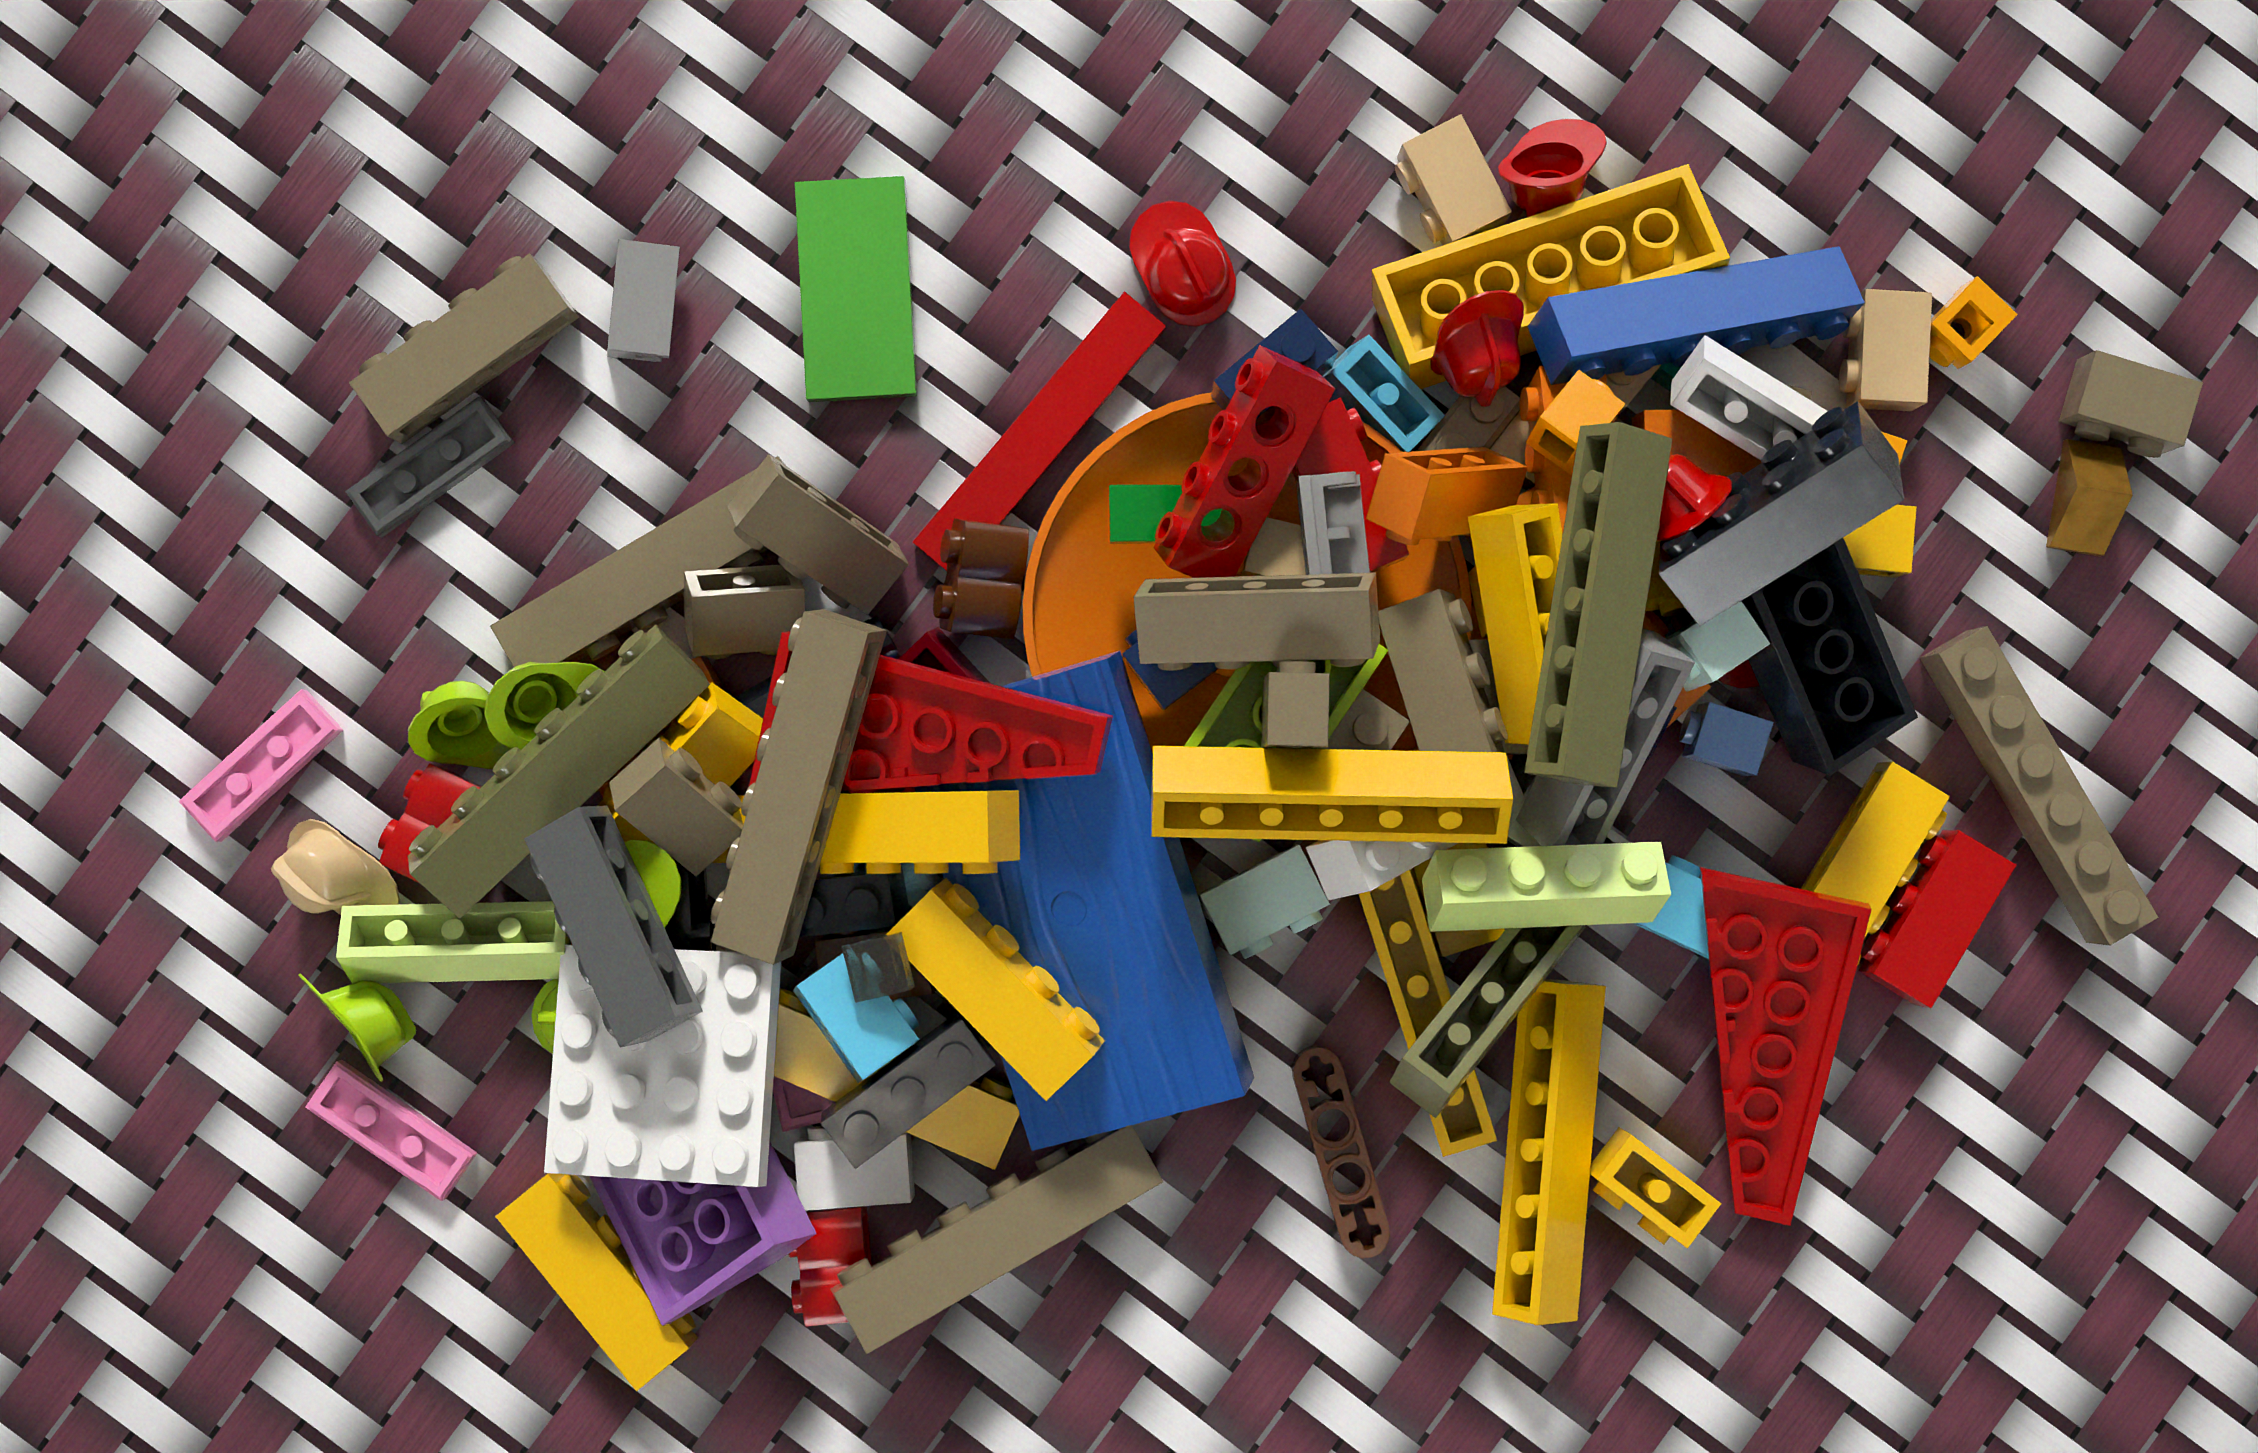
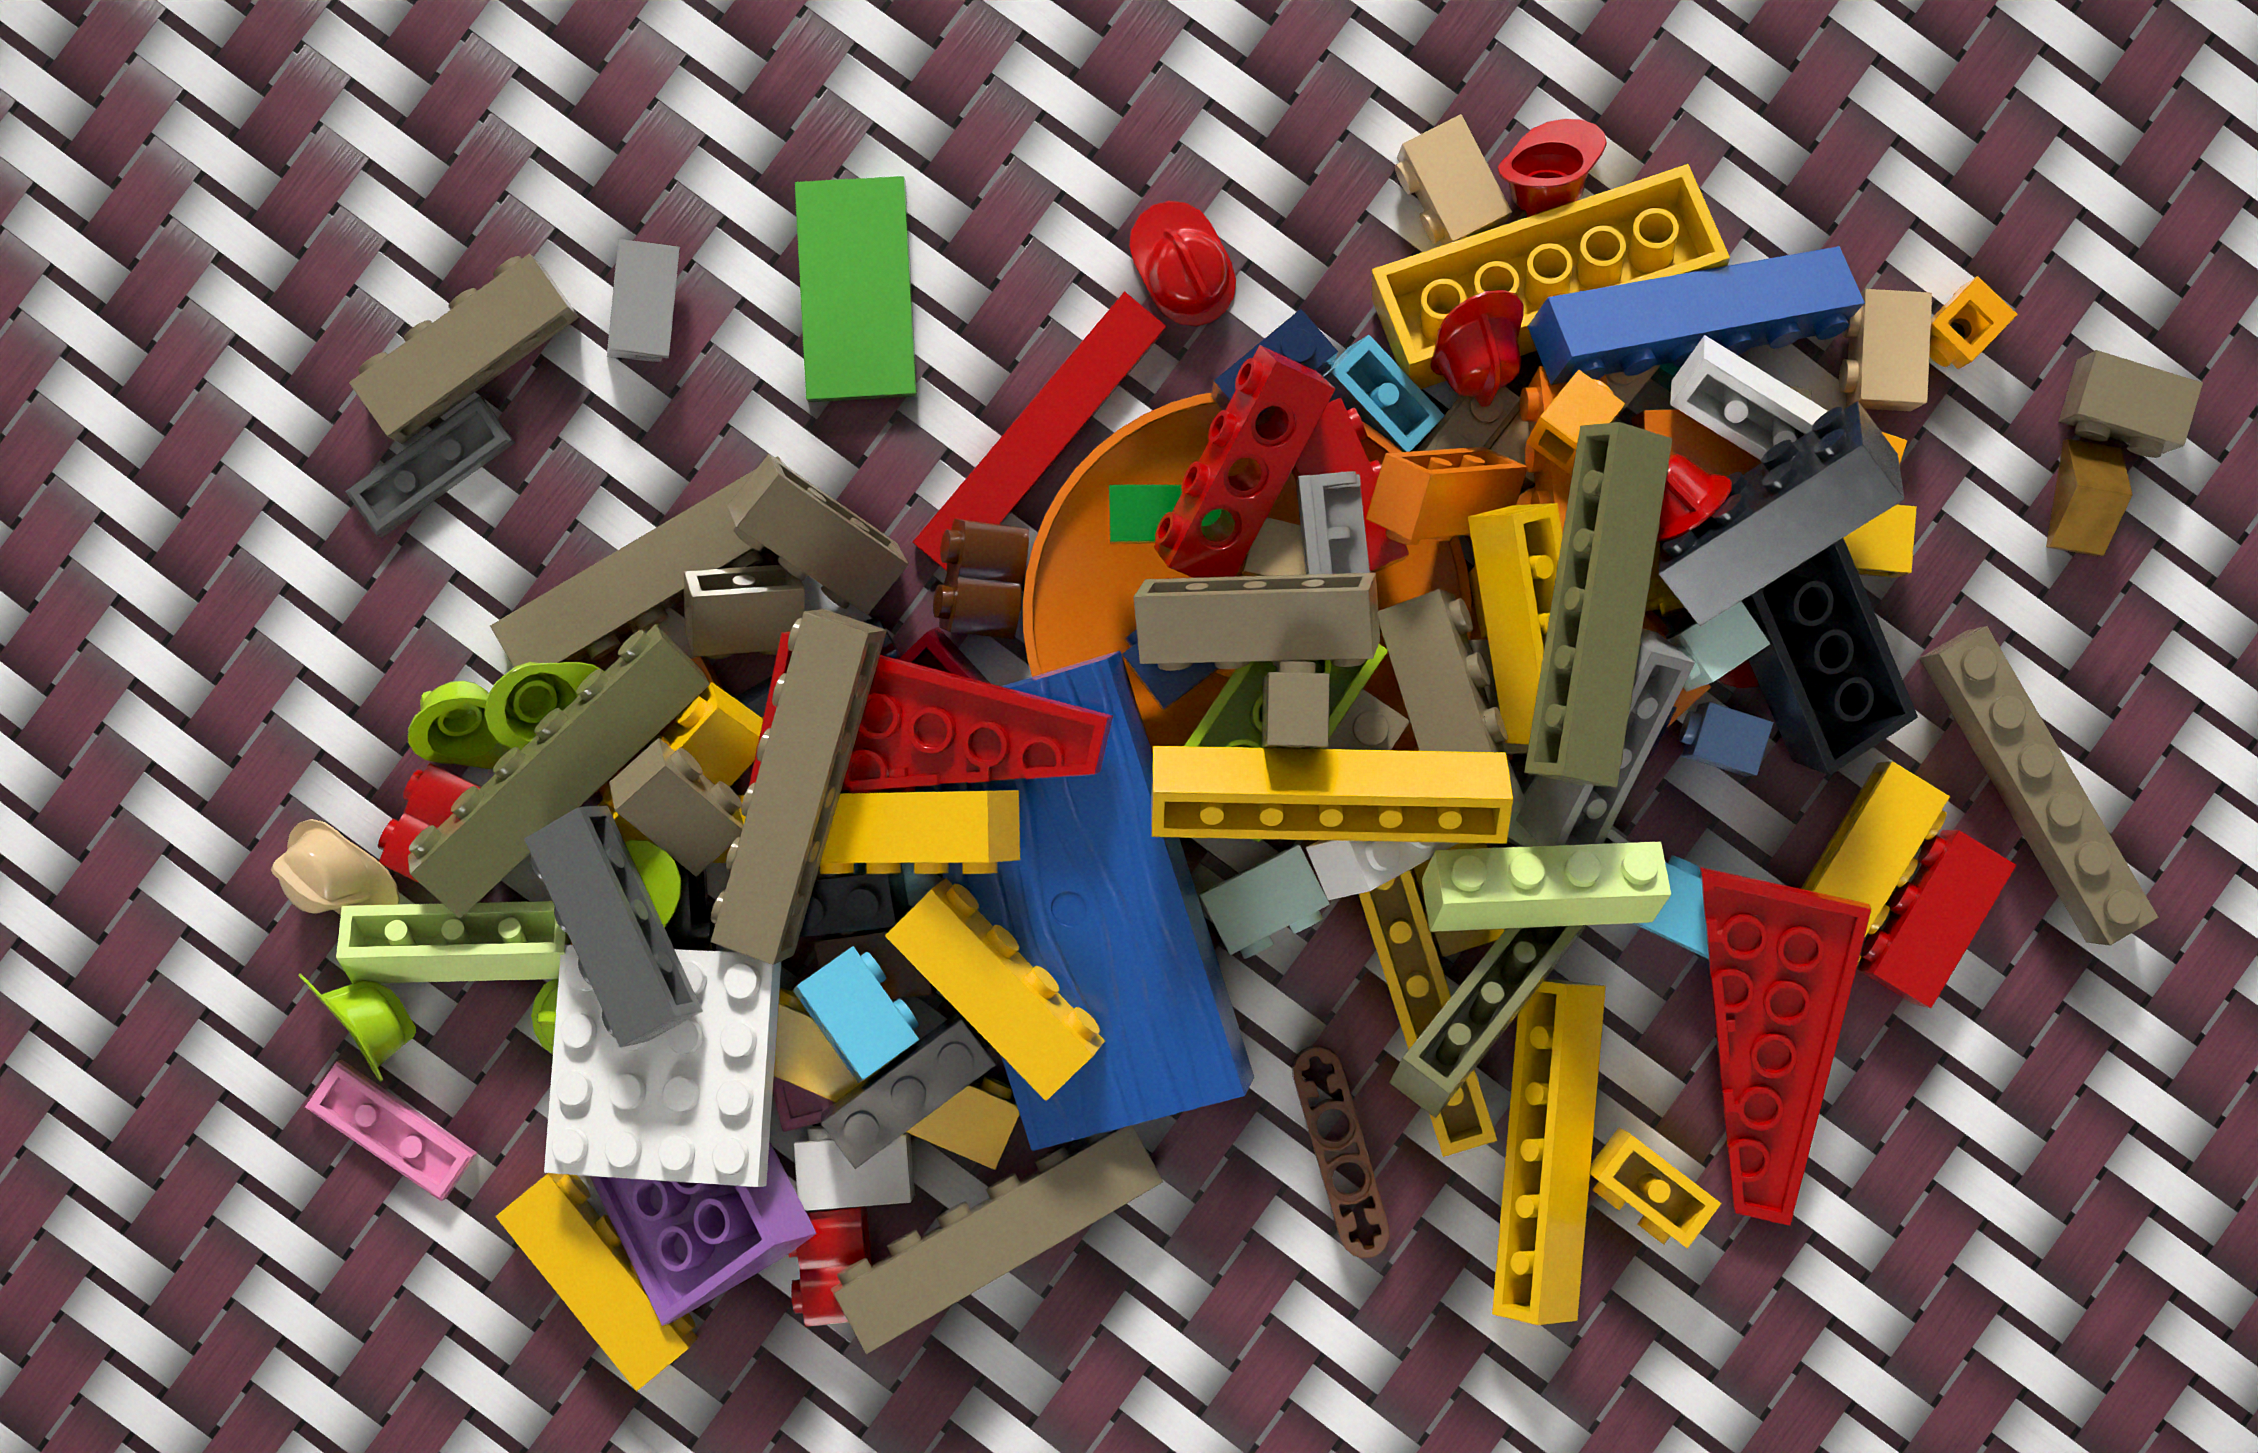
(261, 765): bright pink tile -> none
(878, 967): clear smoke tile -> none

